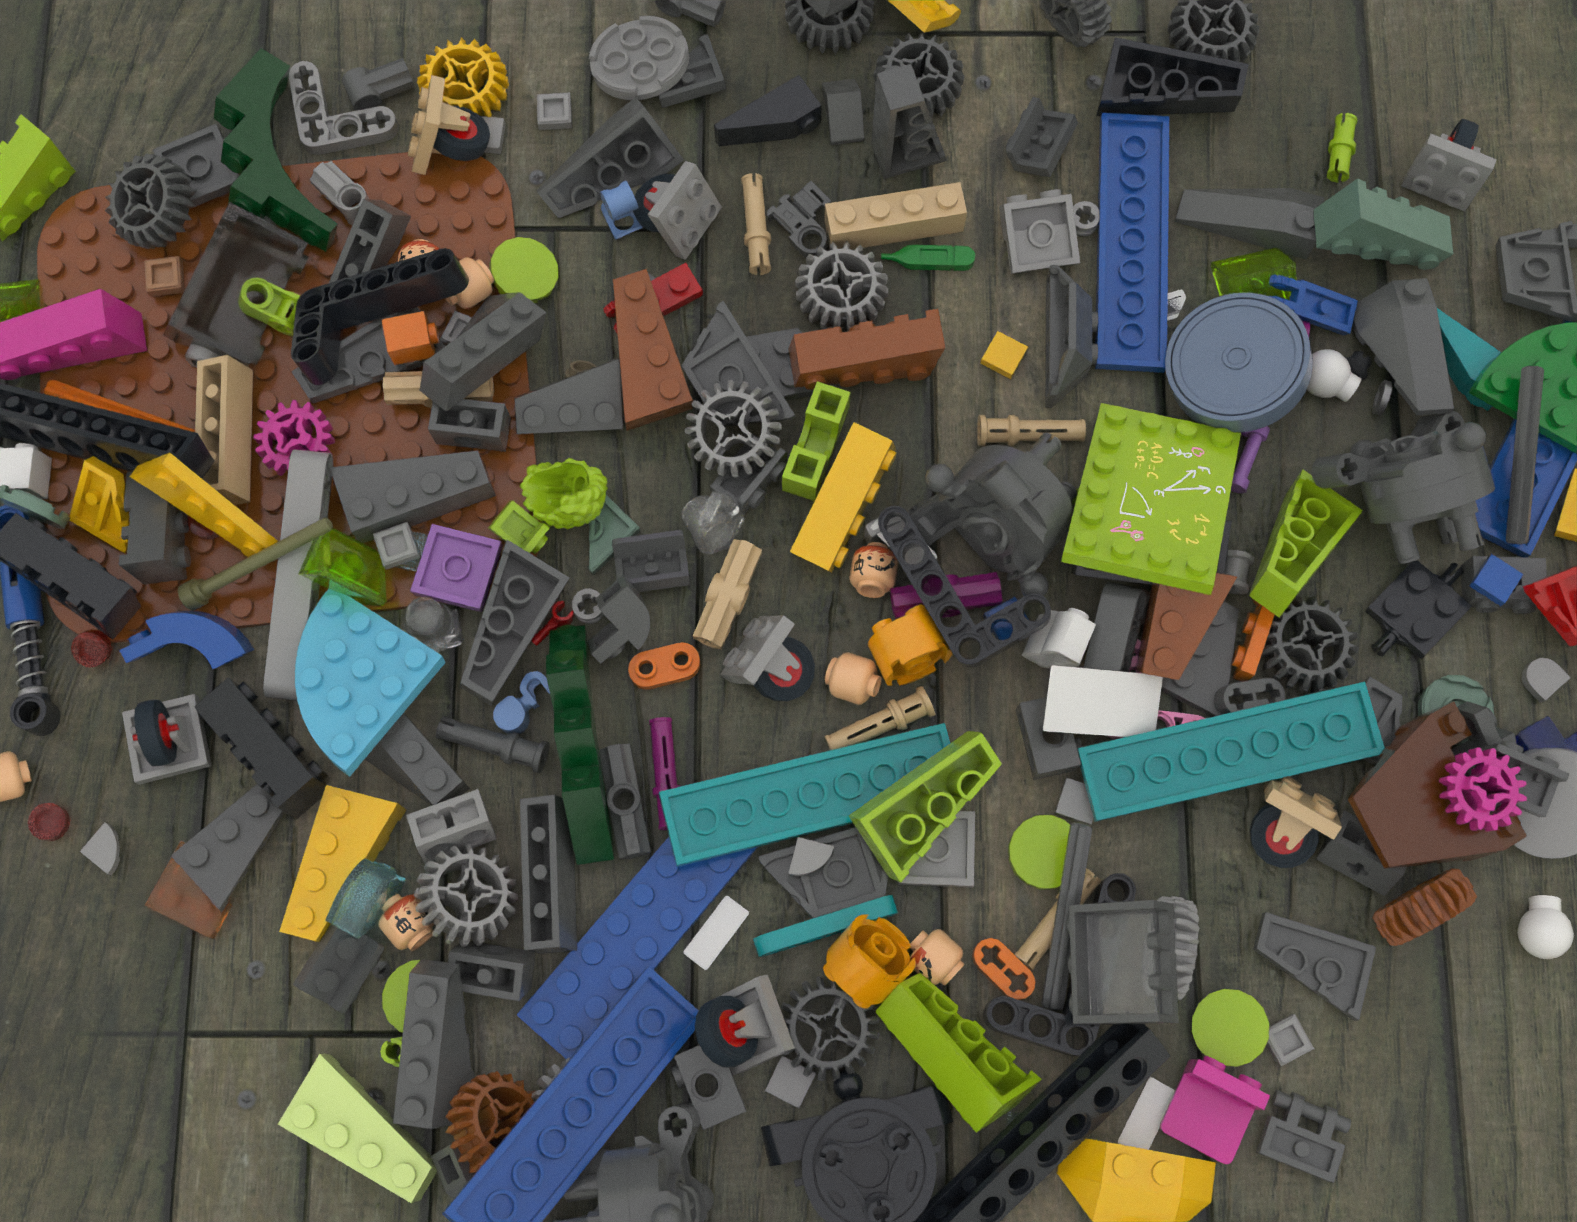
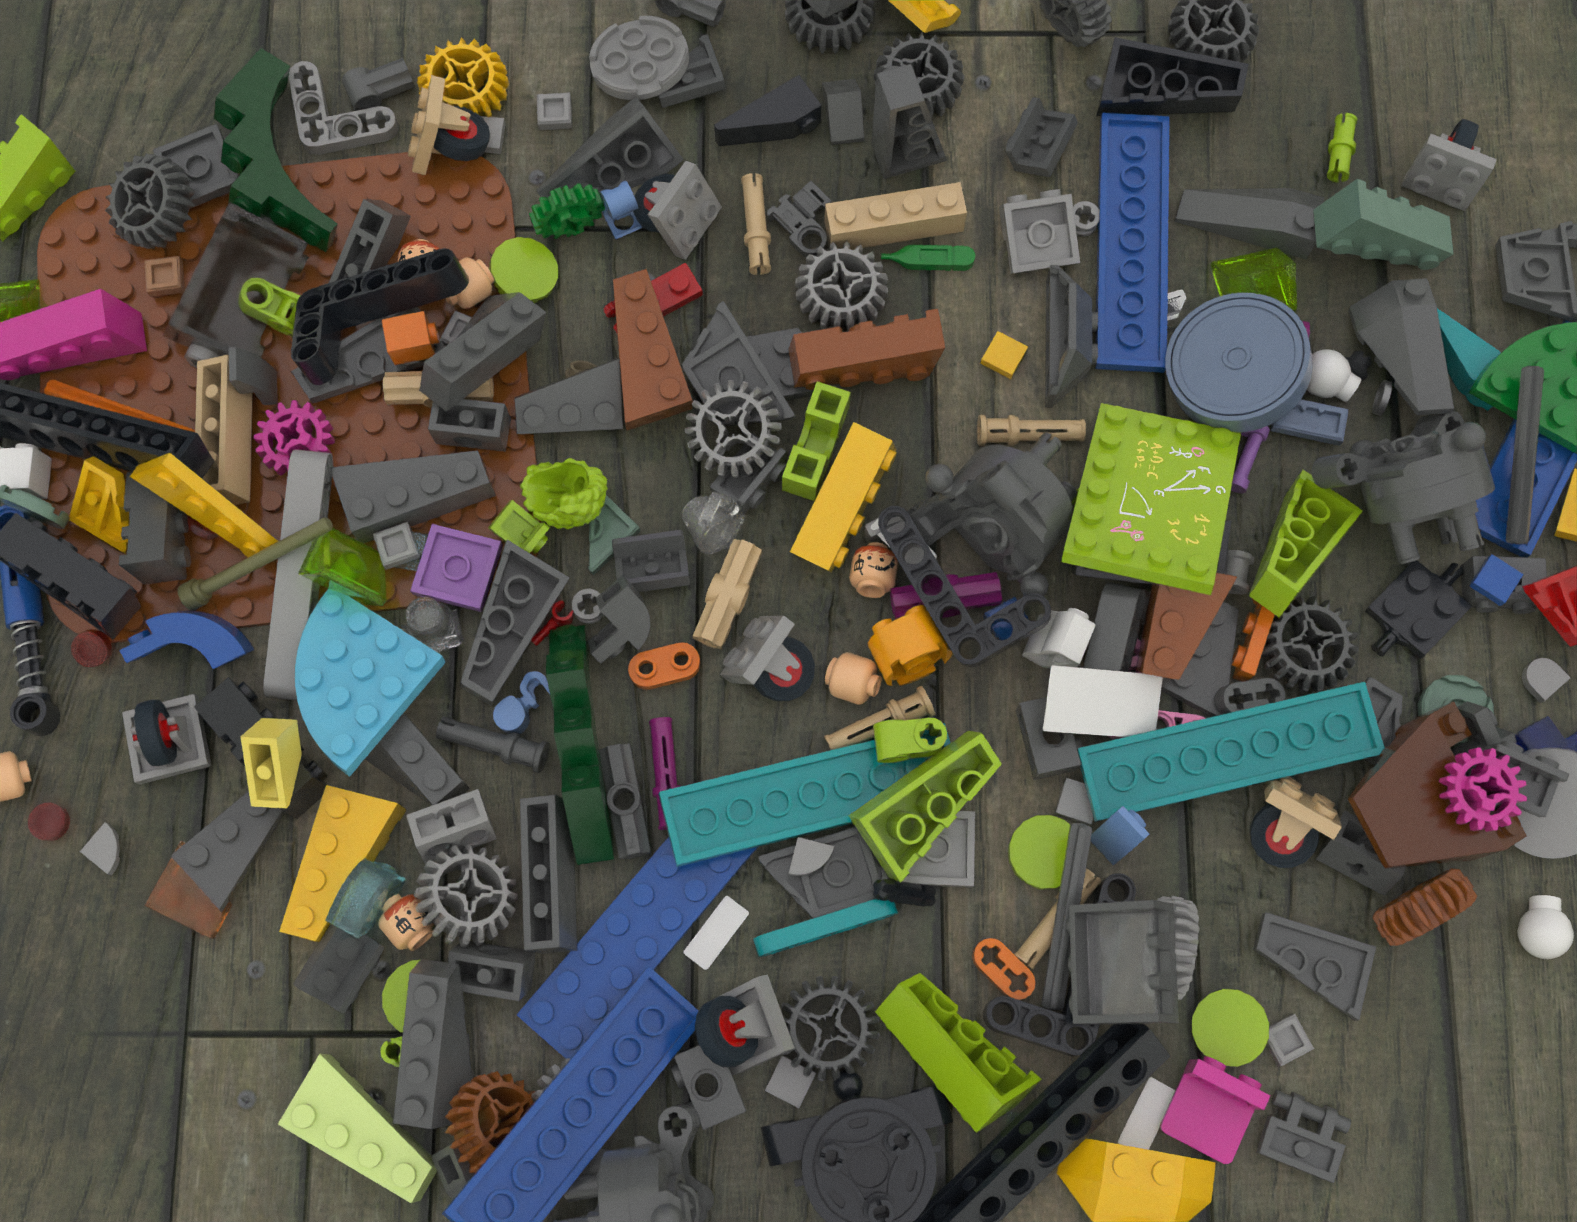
(252, 375): none -> dark grey slope
(271, 761): none -> light yellow slope
(338, 189): light grey piece -> none
(566, 211): none -> green gear
(869, 960): light orange brick -> none
(901, 739): none -> lime piece
(904, 892): none -> black axle
(936, 956): light nougat head -> none
(1119, 834): none -> medium blue slope
(1314, 422): none -> sand blue plate
(1317, 304): blue hinge -> none

